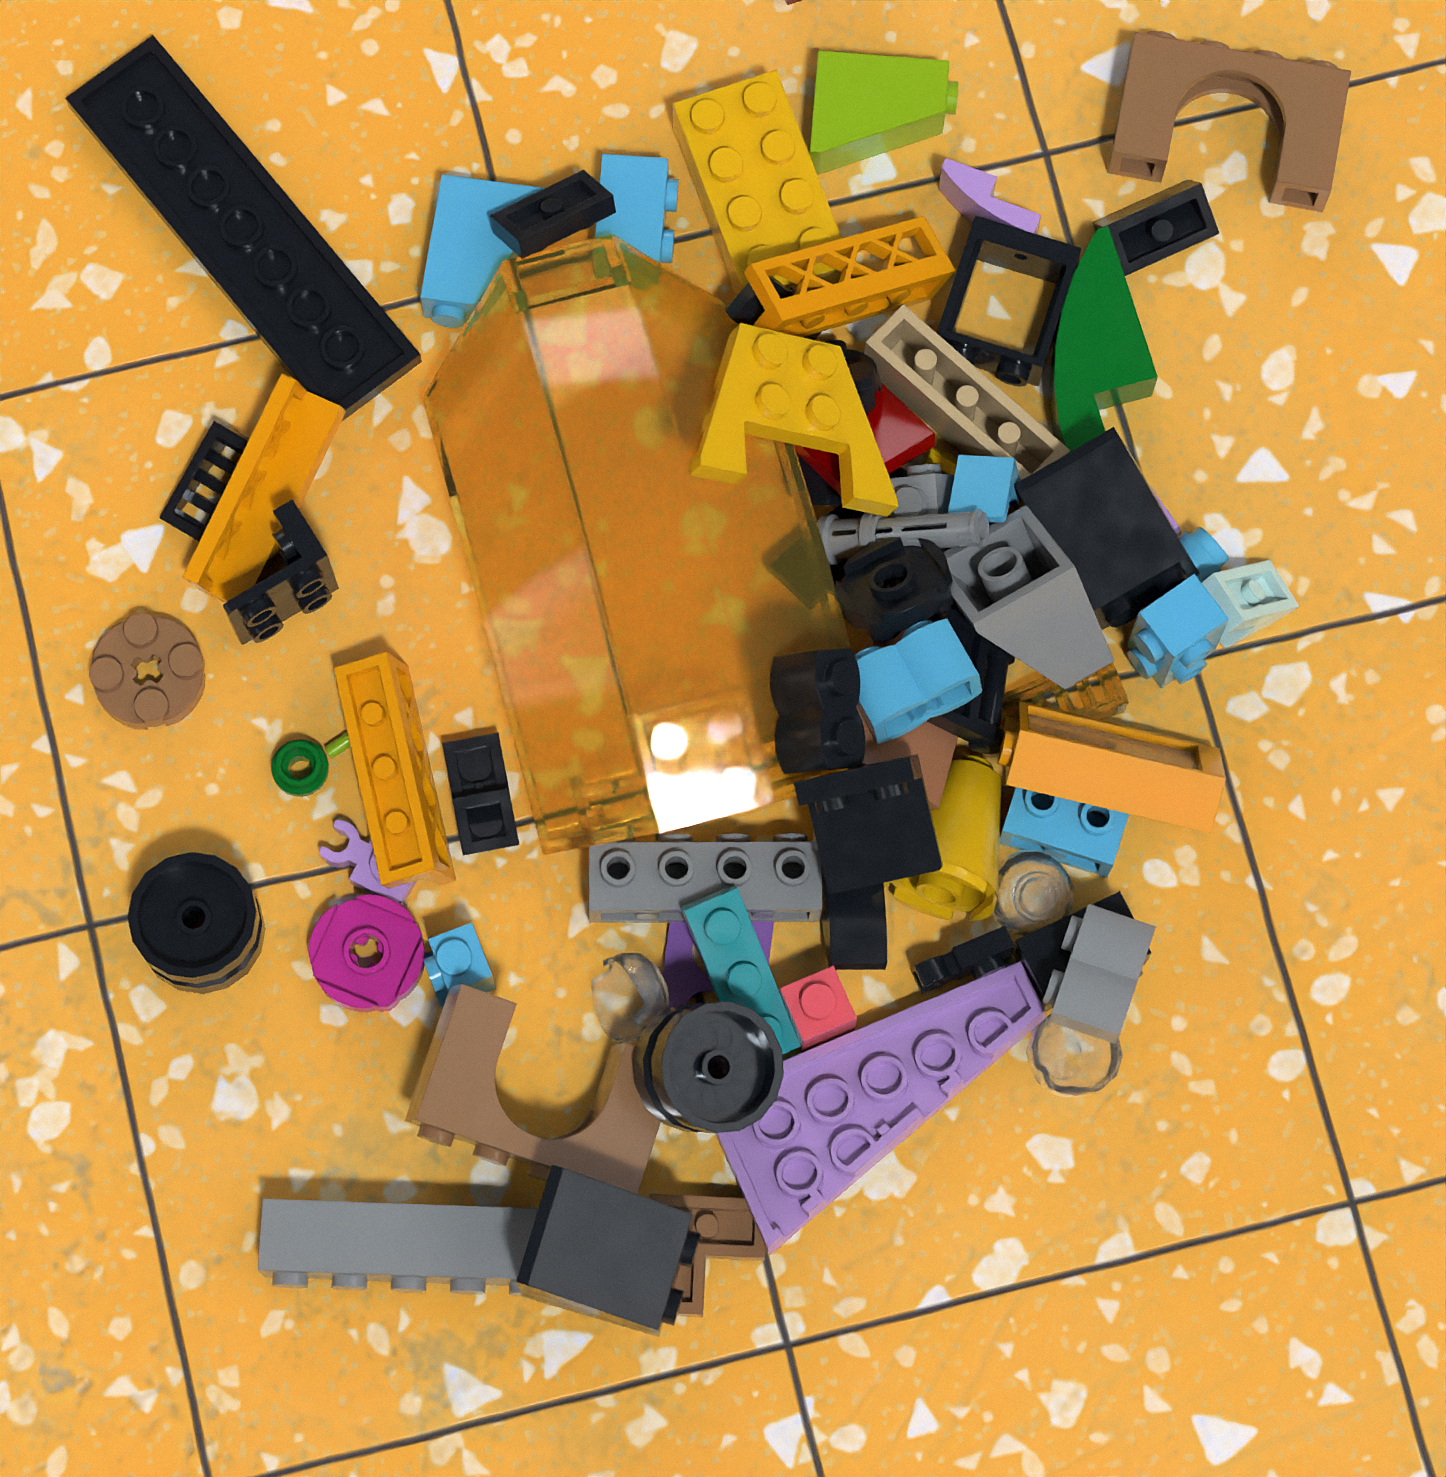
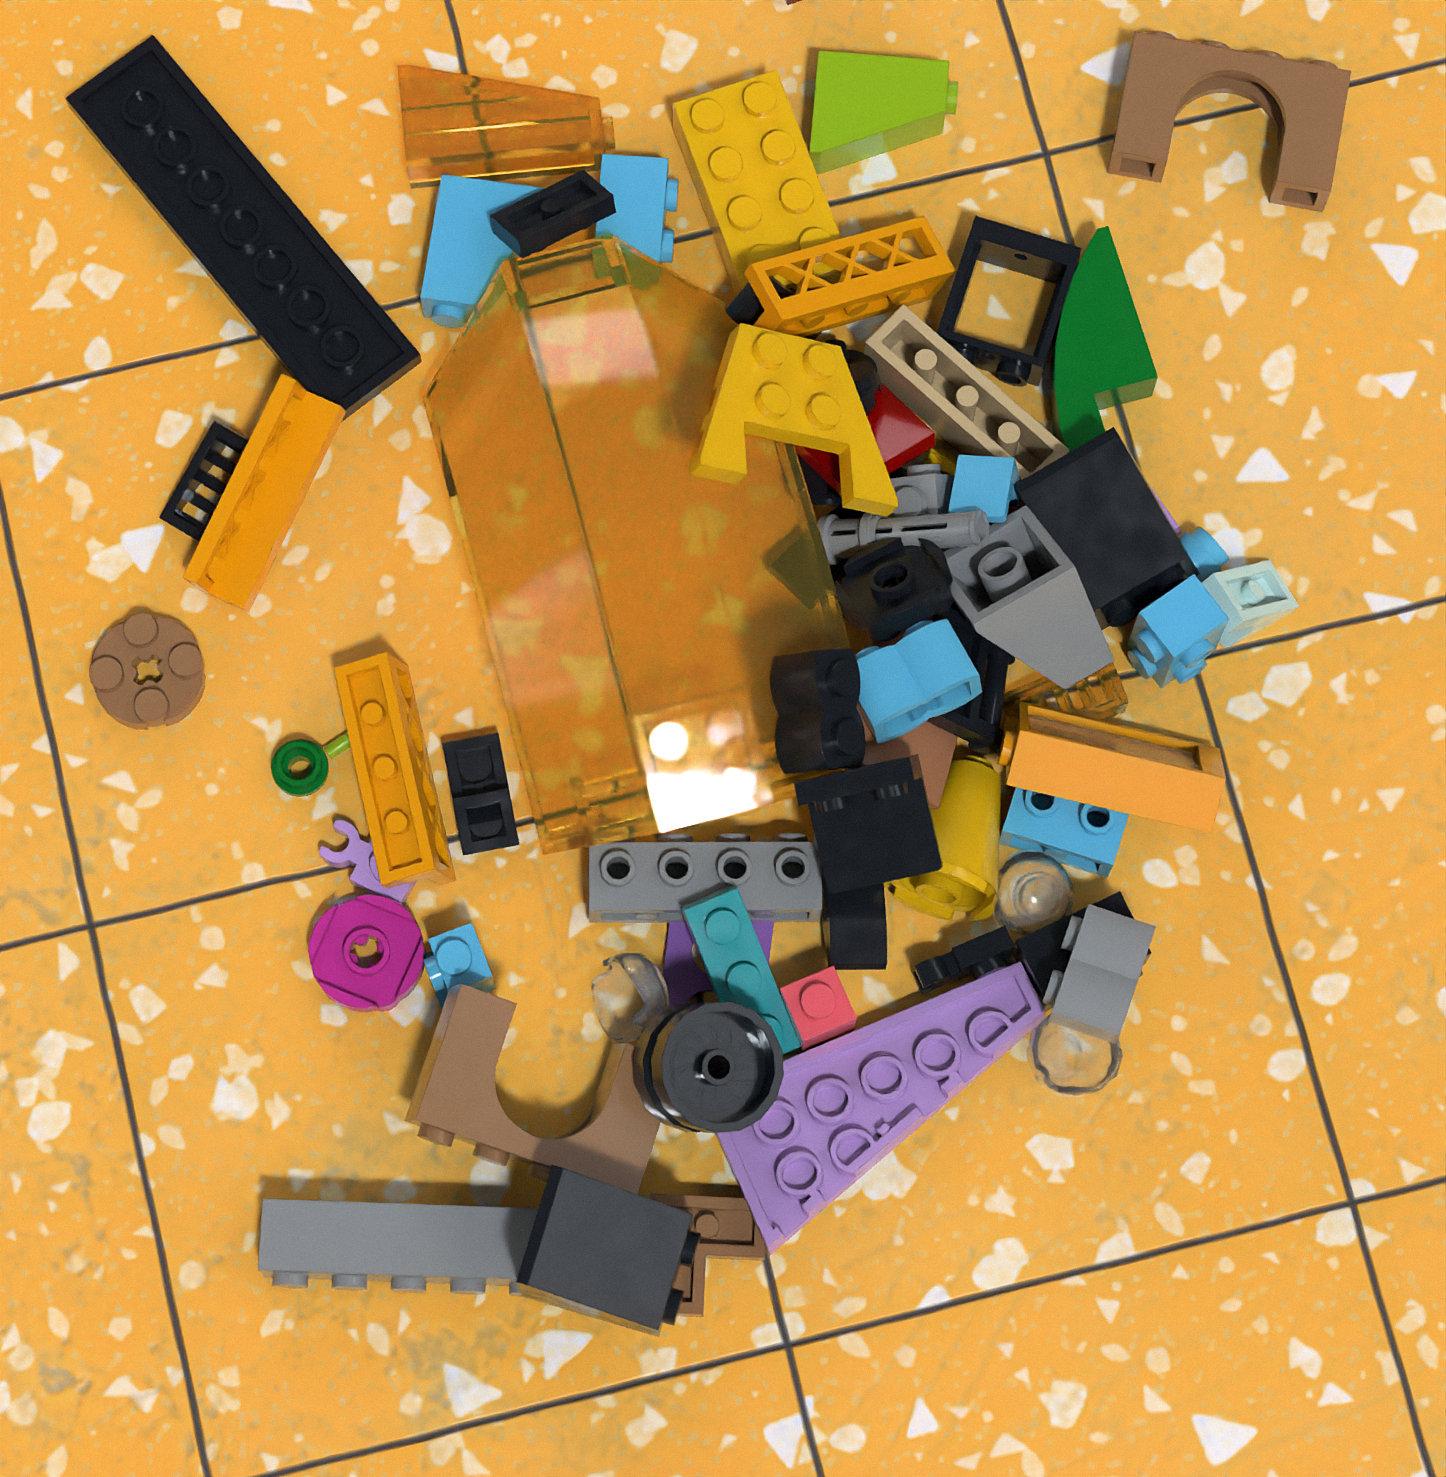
(168, 907): black wheel -> none
(298, 587): black bracket -> none
(496, 128): none -> clear yellow slope
(973, 195): lavender slope -> none
(1160, 225): black slope -> none

